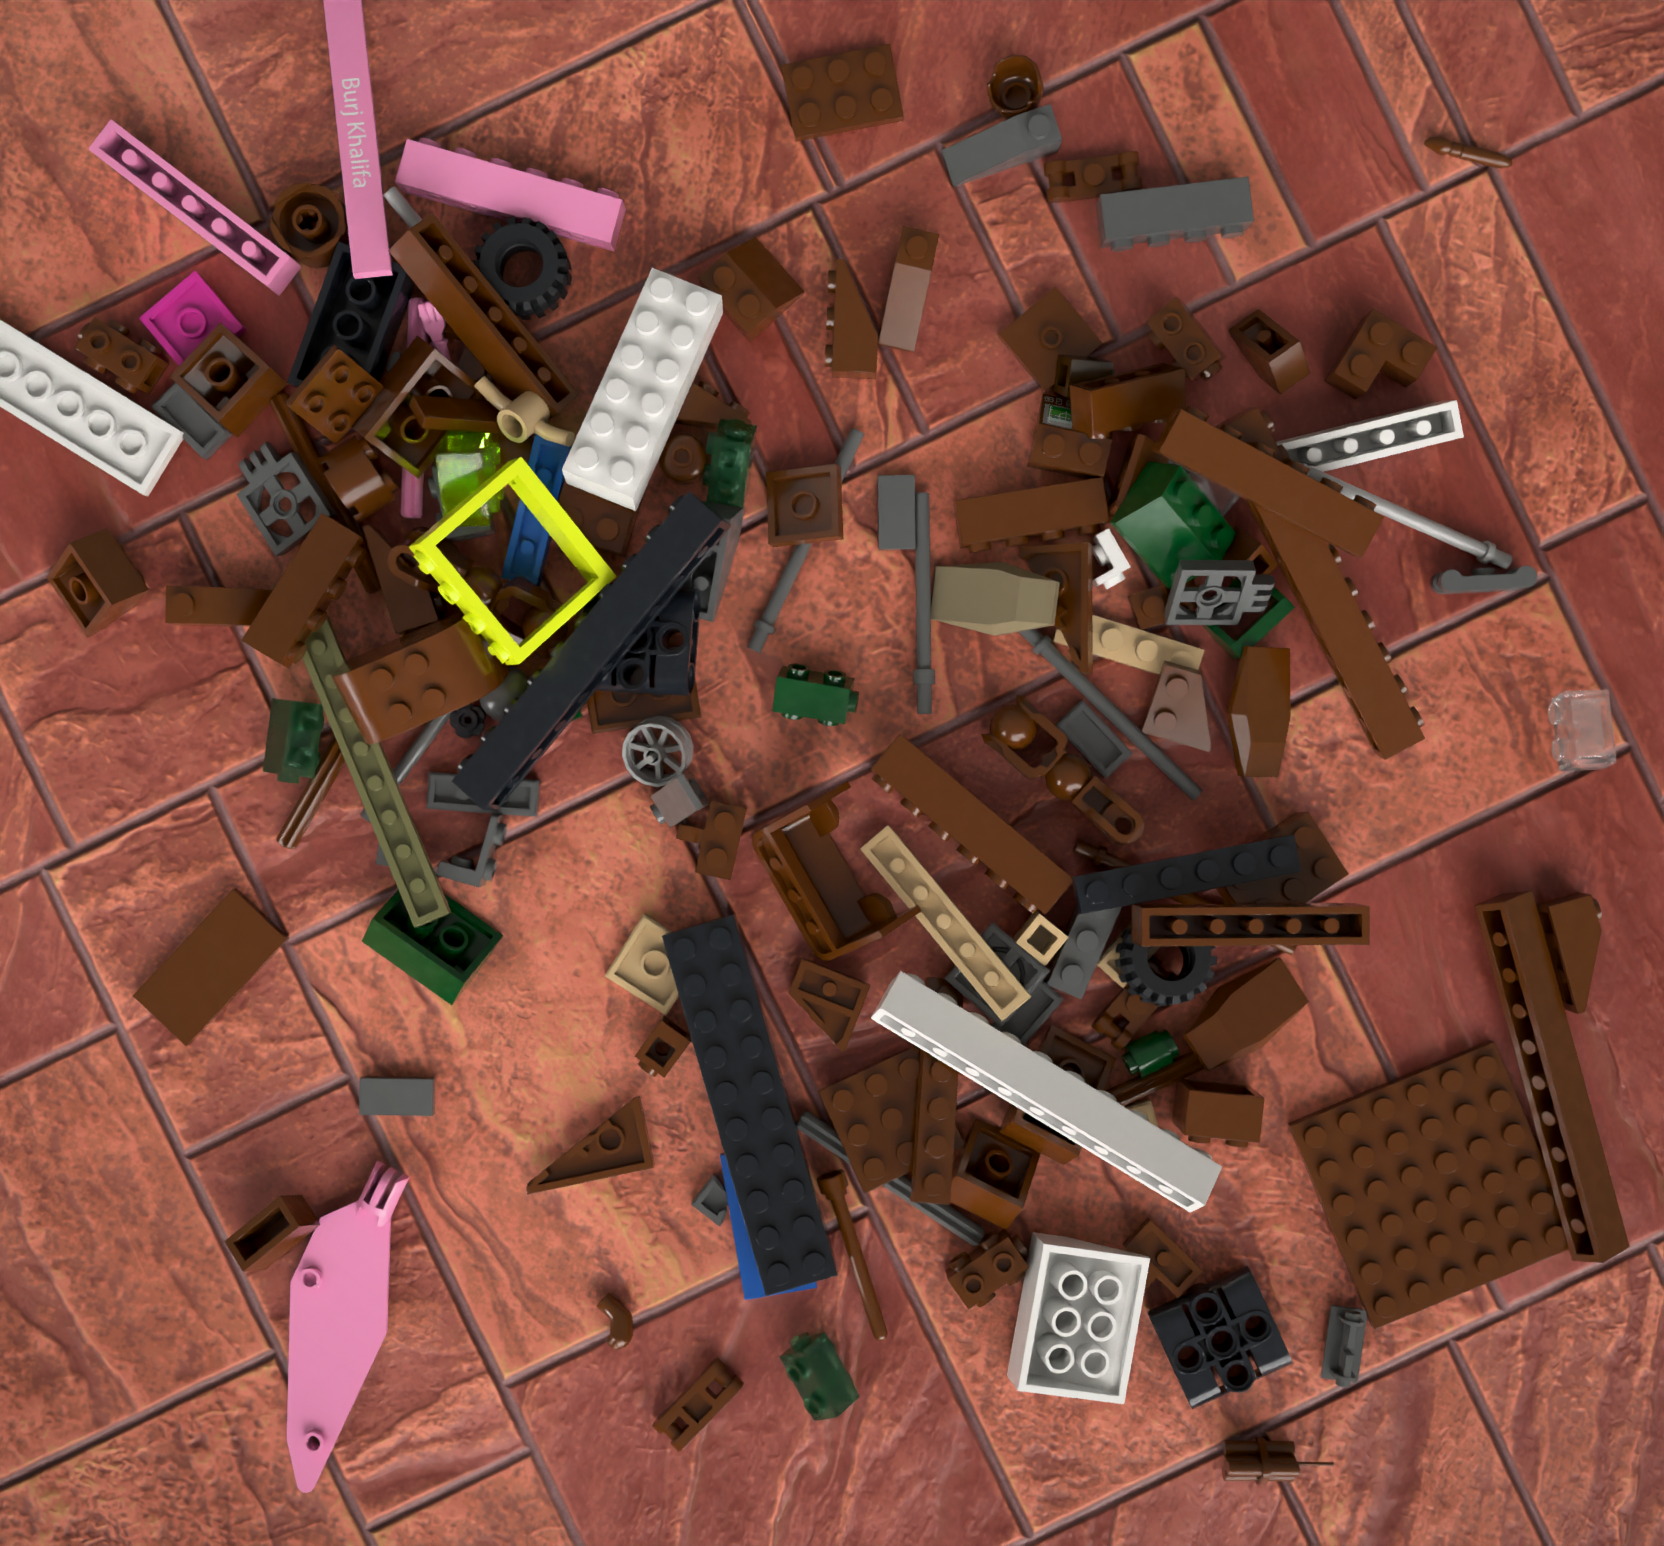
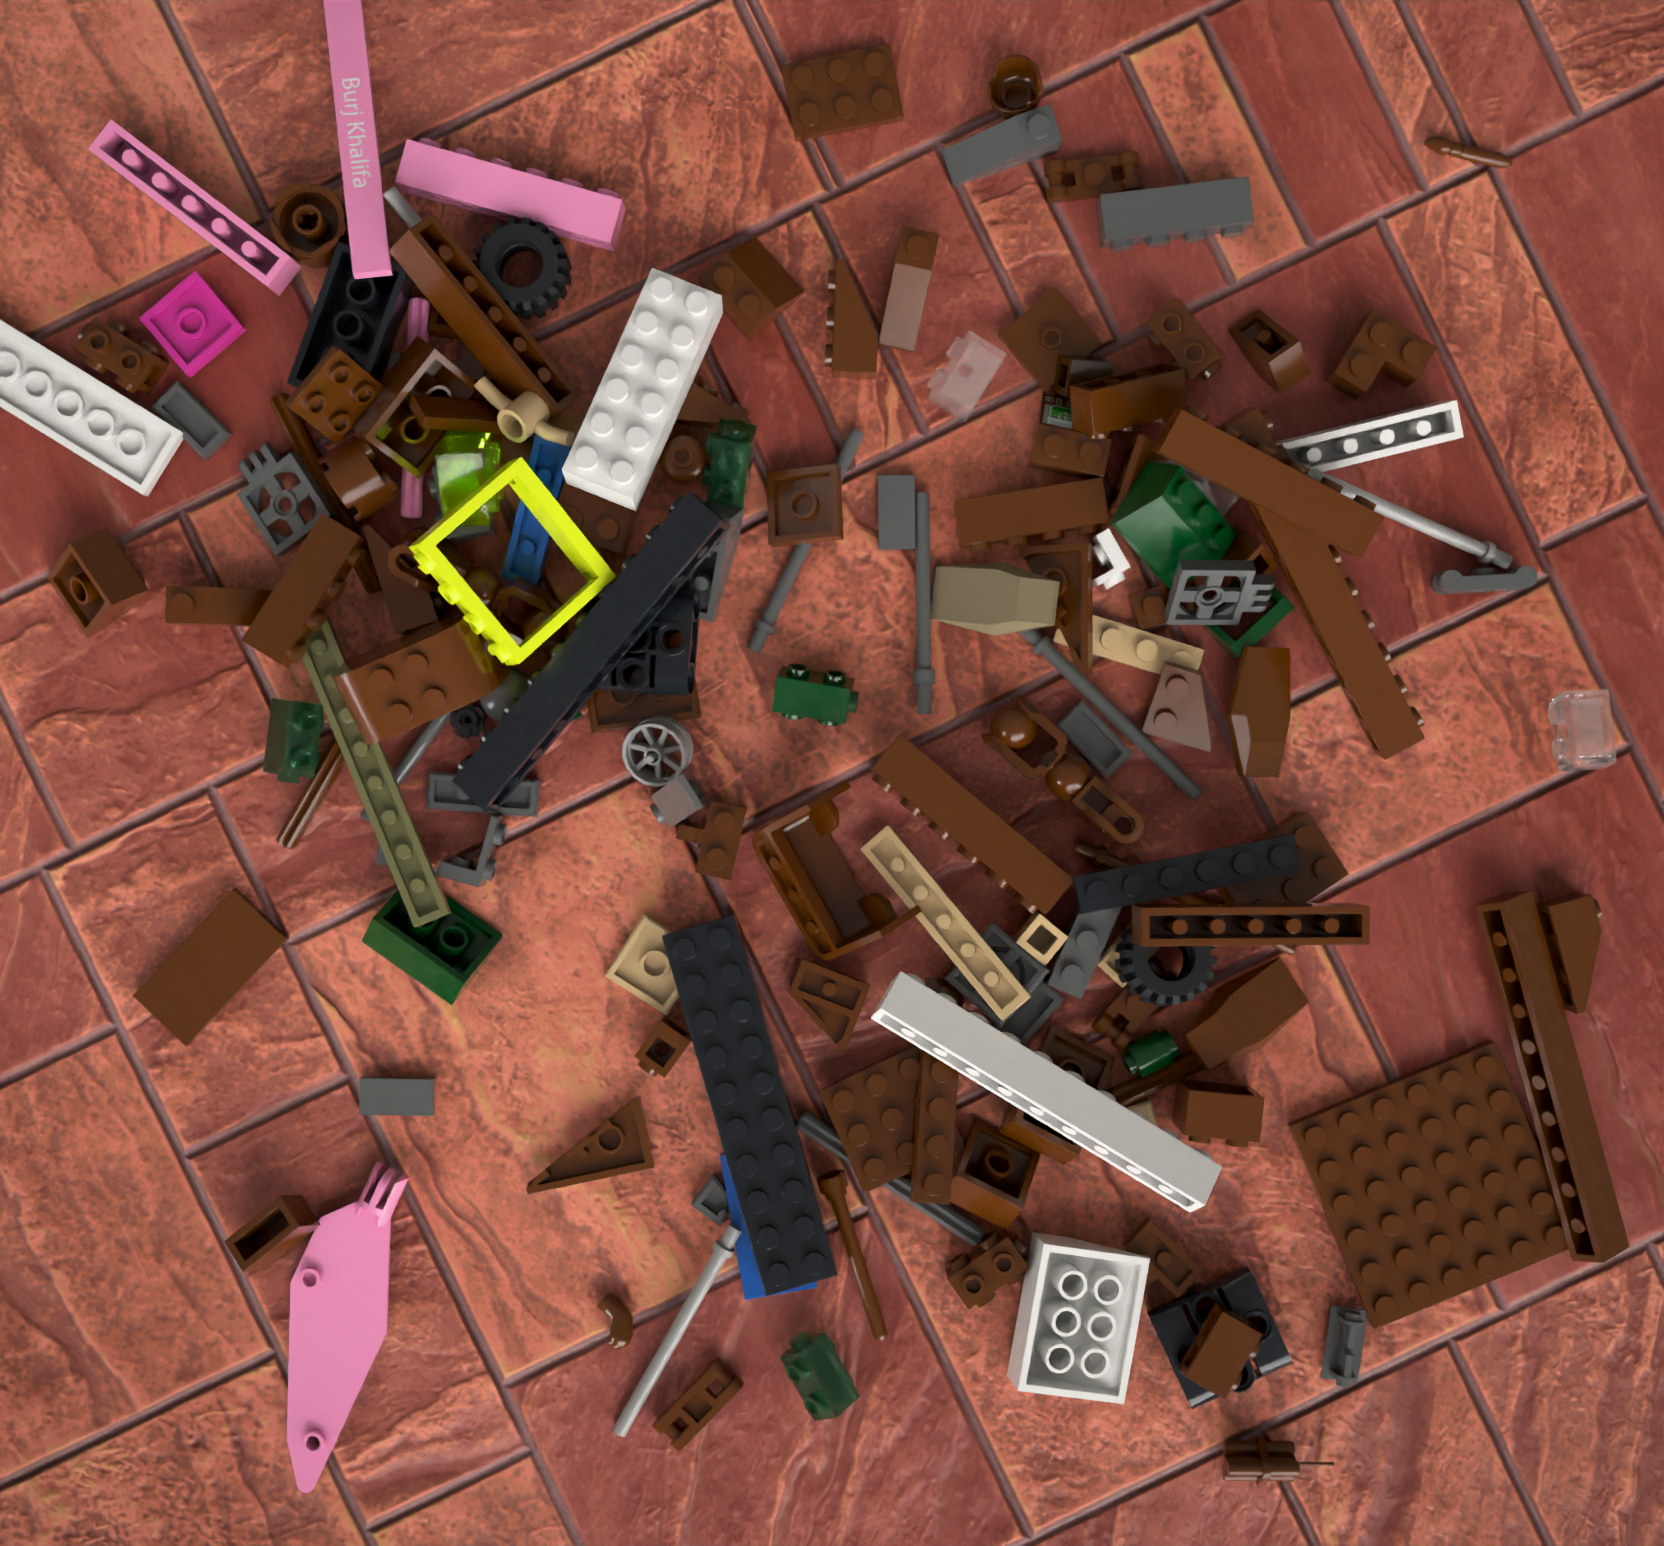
(228, 380): reddish brown slope -> none
(434, 326): bright pink piece -> none
(722, 1249): none -> light grey bar
(966, 375): none -> clear brick
(1221, 1351): none -> reddish brown brick

